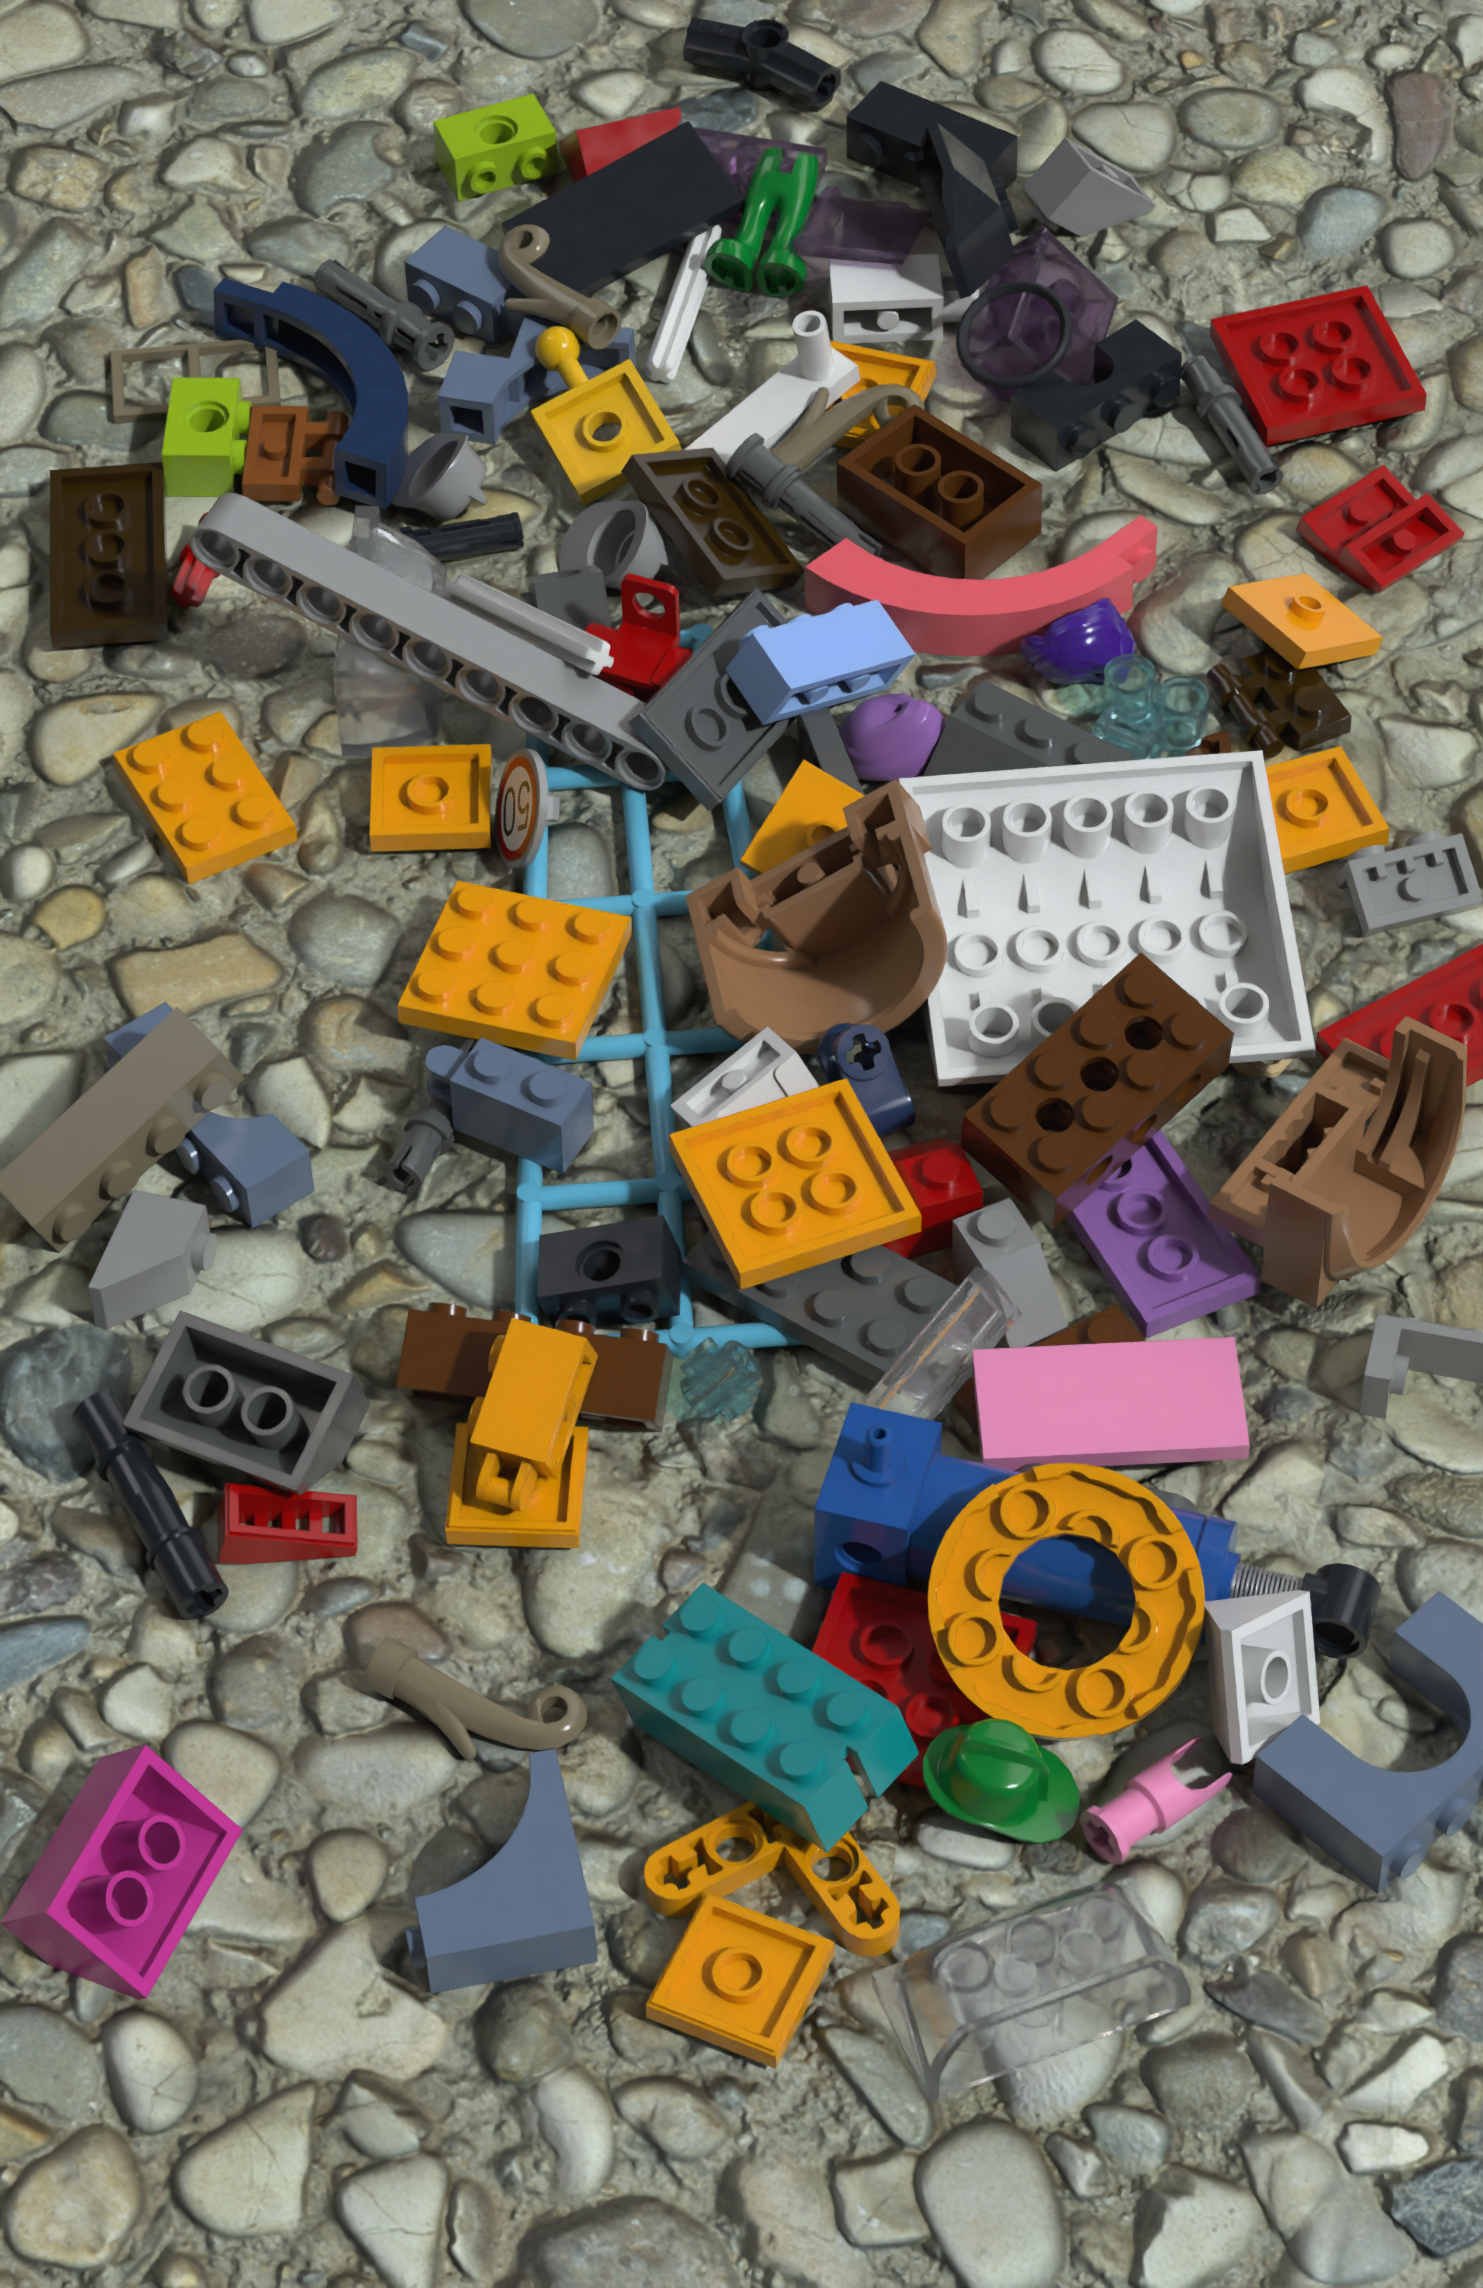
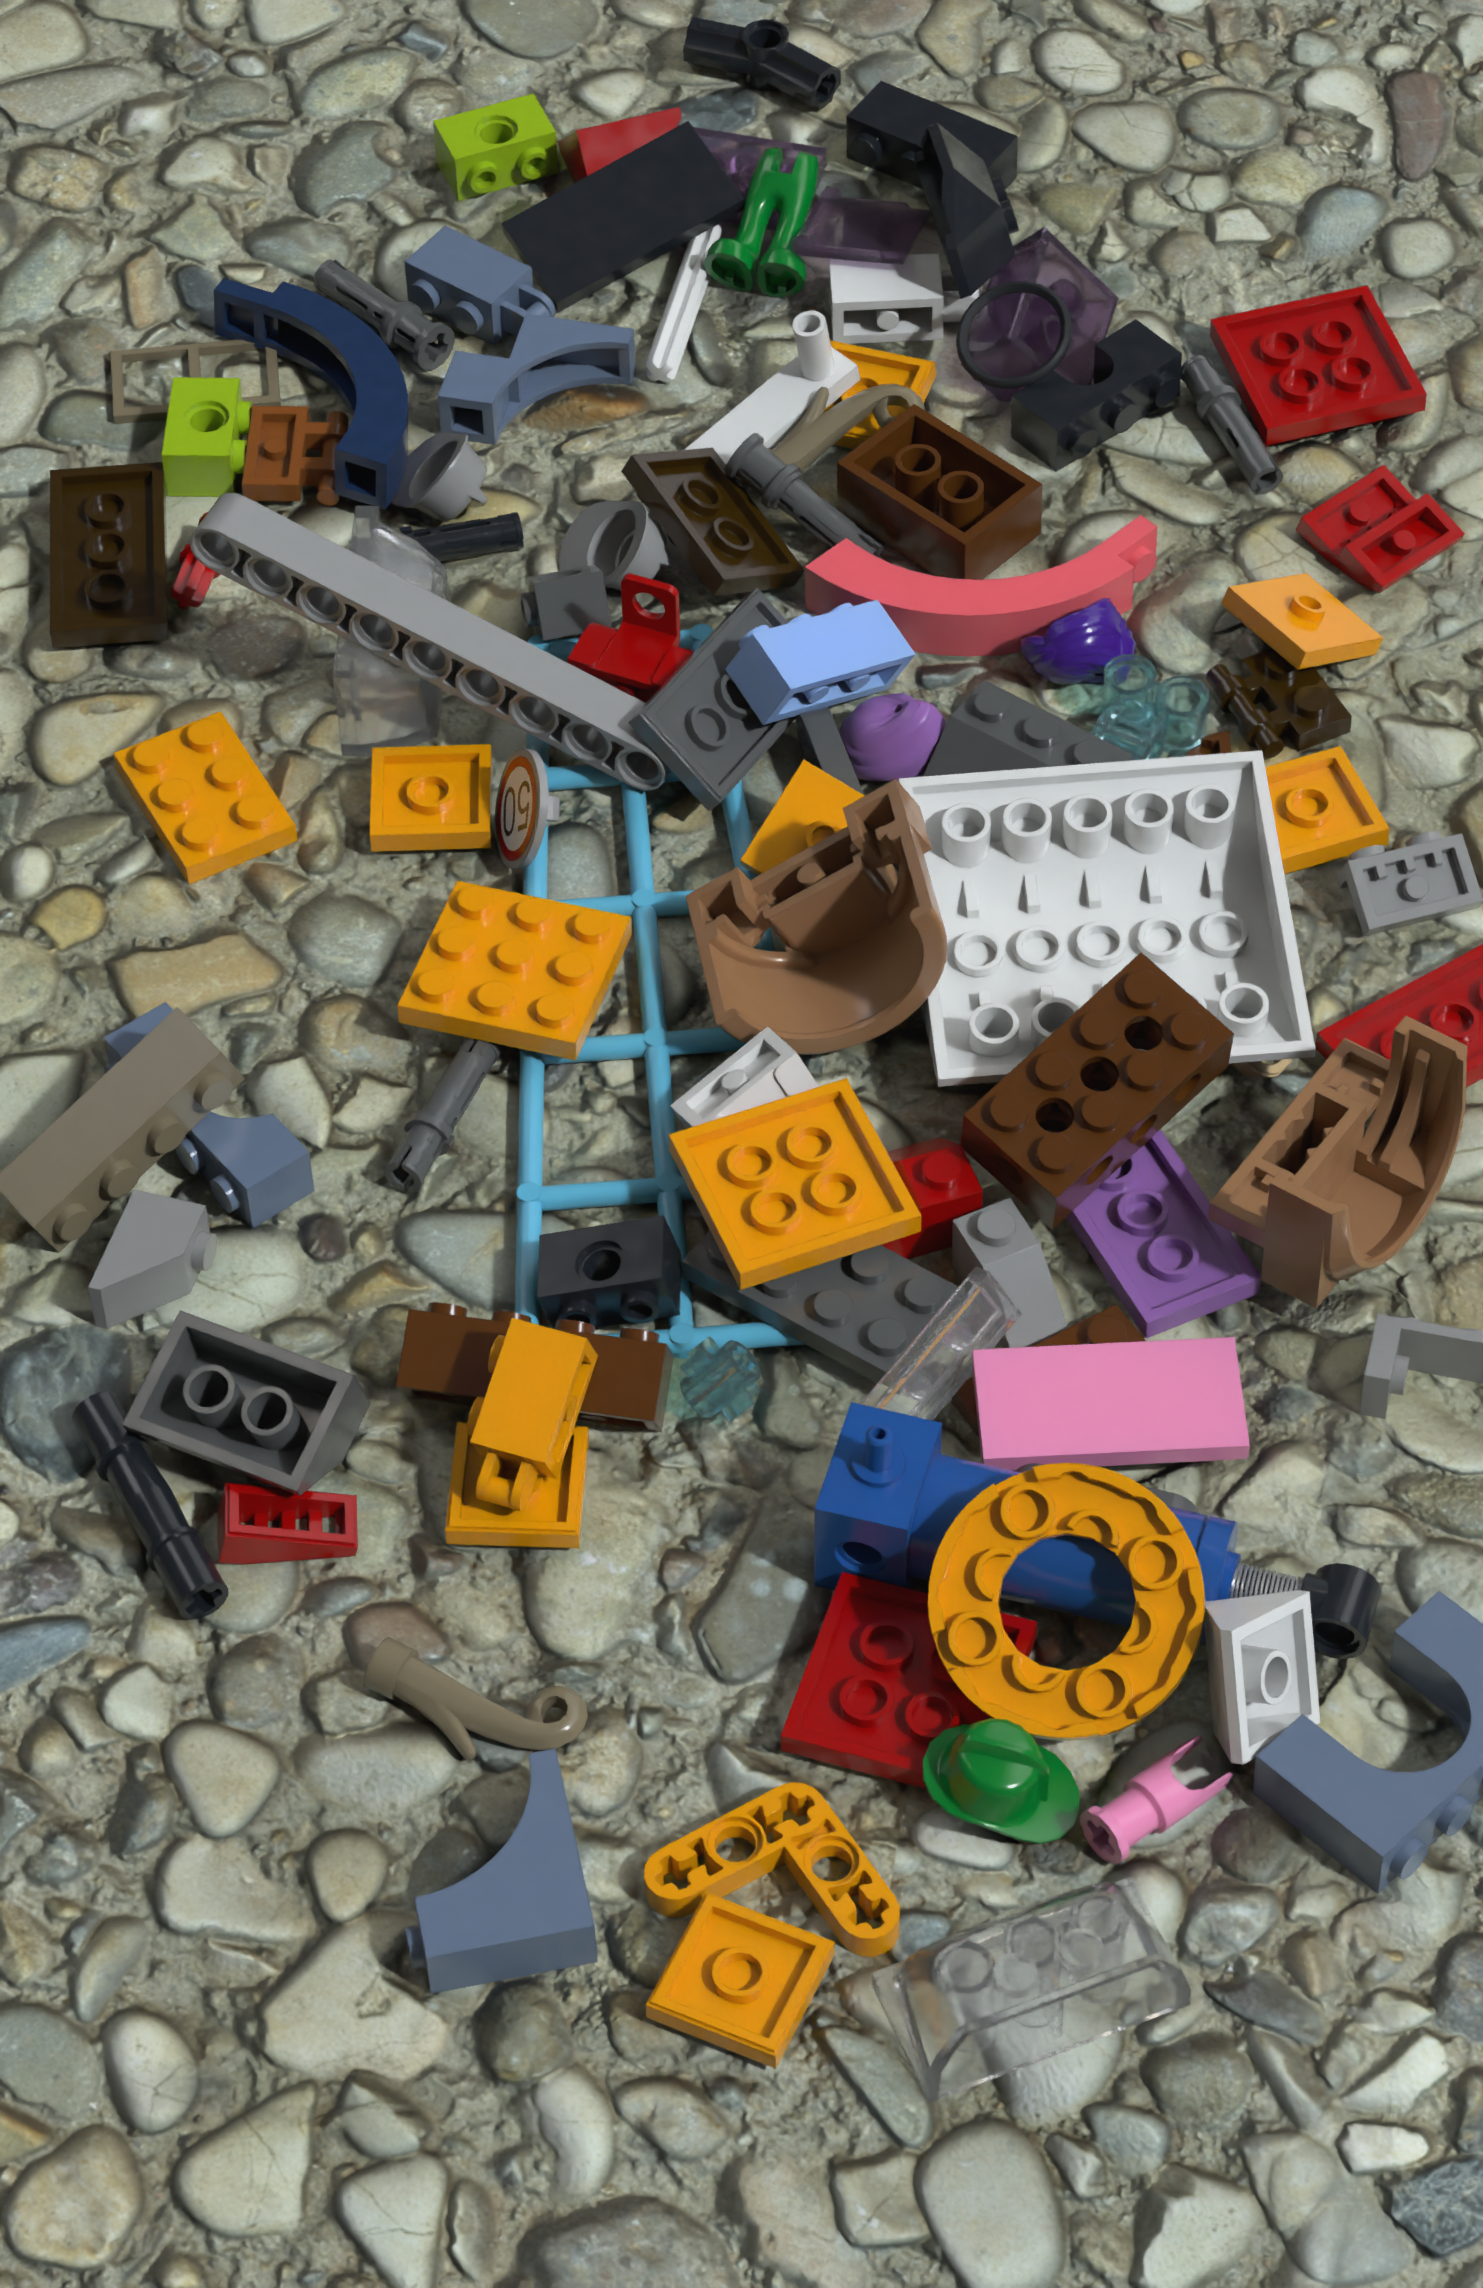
(123, 1873): dark pink slope -> none
(513, 1101): sand blue brick -> none
(531, 624): white axle -> none
(572, 418): yellow plate -> none
(588, 318): dark tan plant -> none
(765, 1716): teal piece -> none
(871, 1075): dark blue piece -> none
(1084, 191): light grey slope -> none

